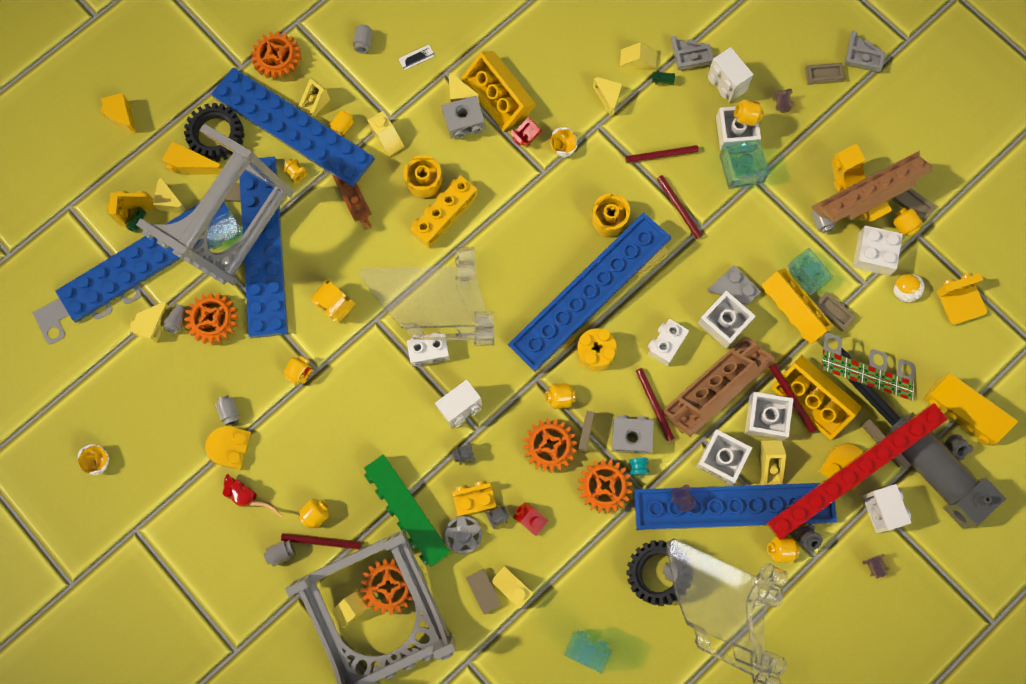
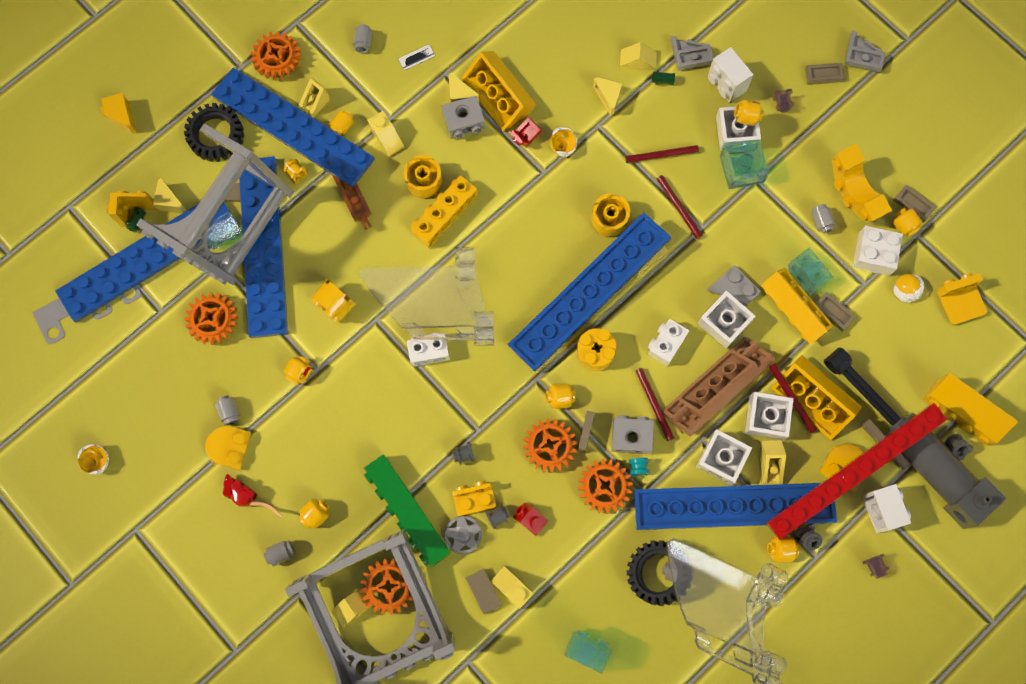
(149, 322): light yellow slope -> none
(174, 320): light grey cone -> none
(188, 162): yellow slope -> none
(321, 541): dark red bar -> none
(459, 404): white brick -> none
(683, 498): clear purple brick -> none
(871, 374): piece -> none
(874, 189): medium nougat slope -> none

